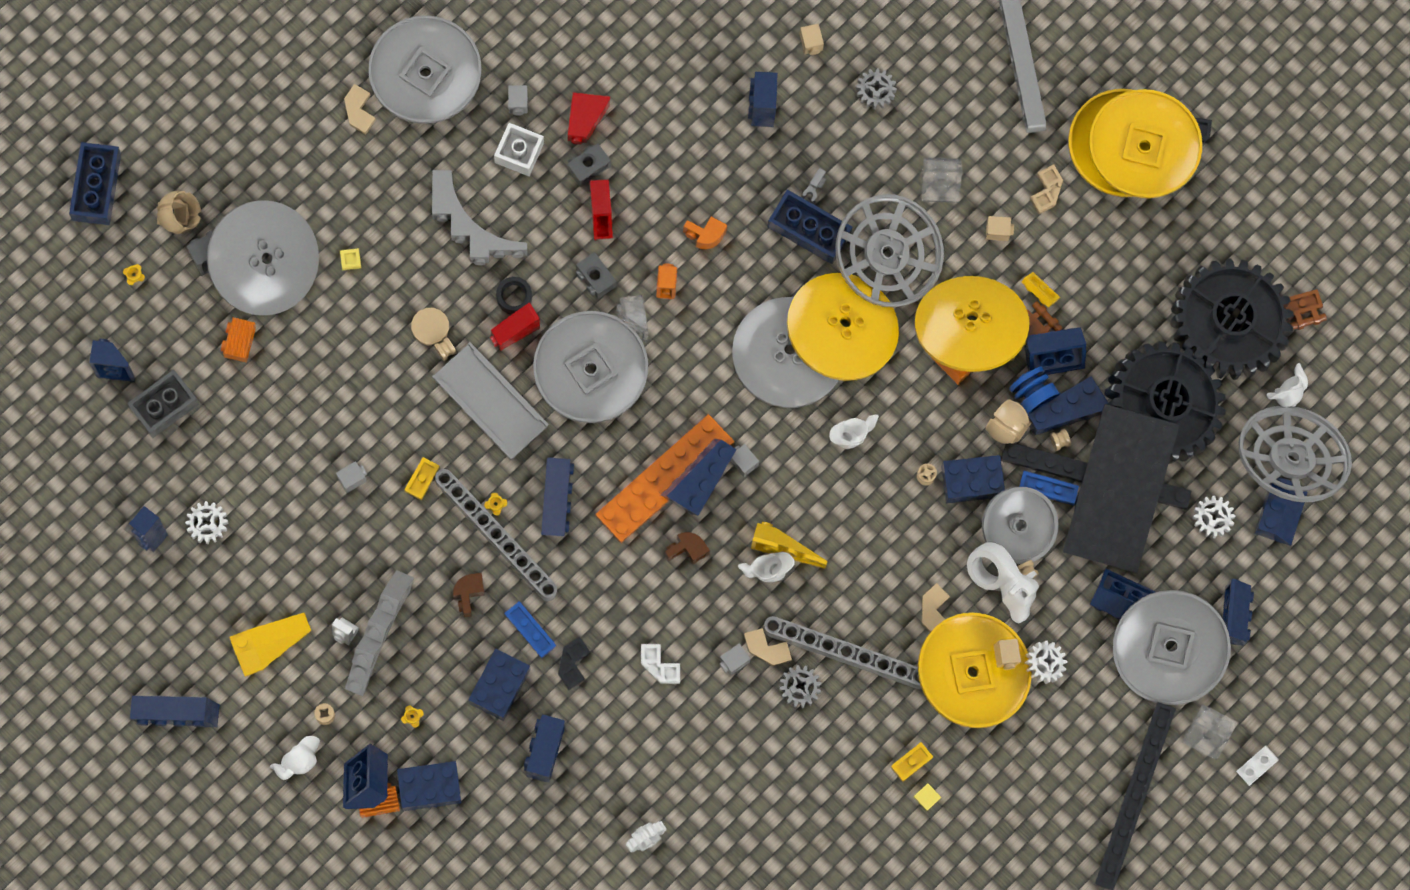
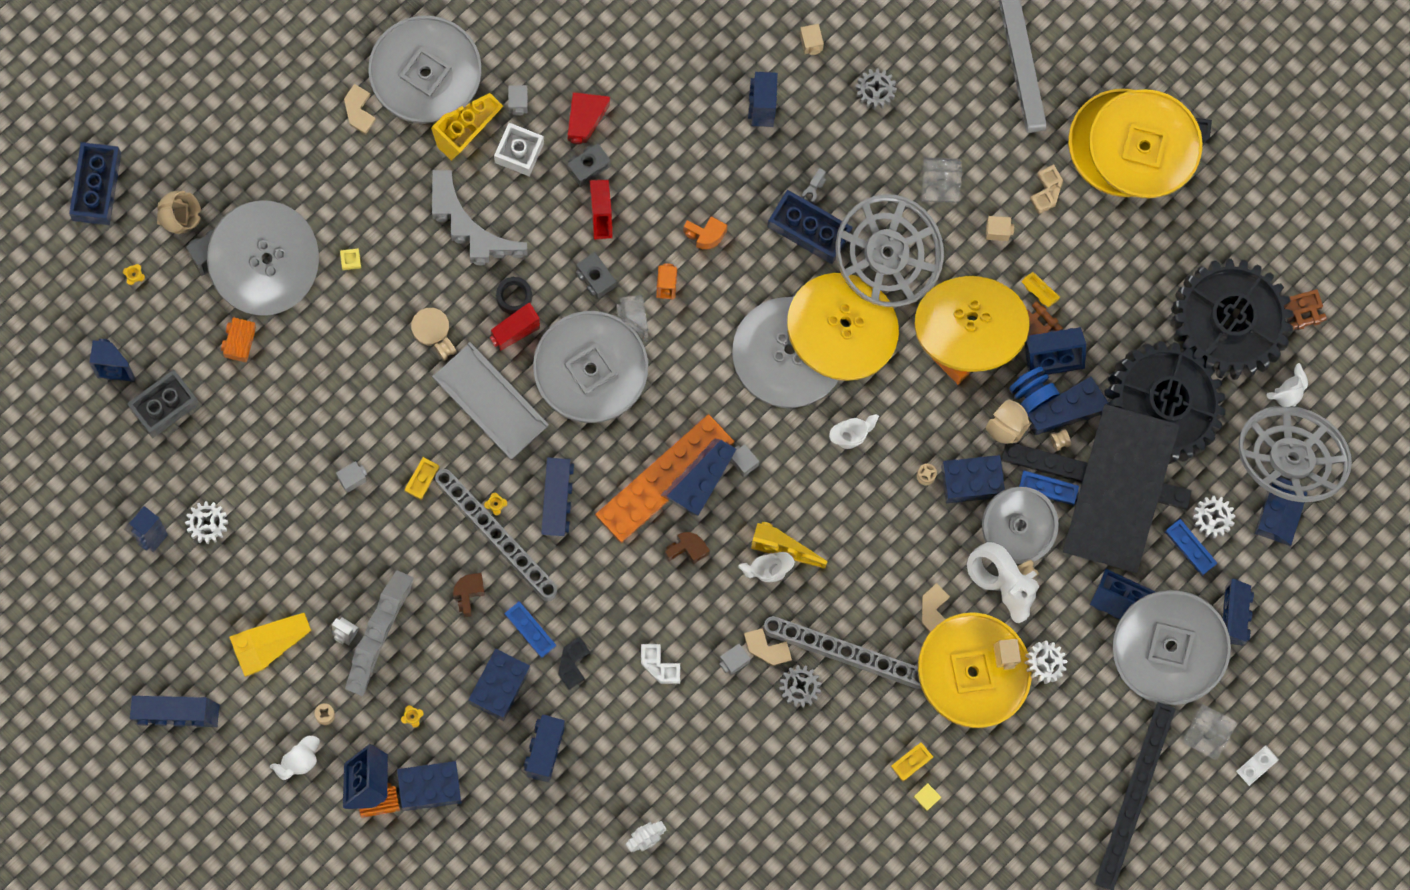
(460, 126): none -> yellow wedge
(1191, 547): none -> blue plate

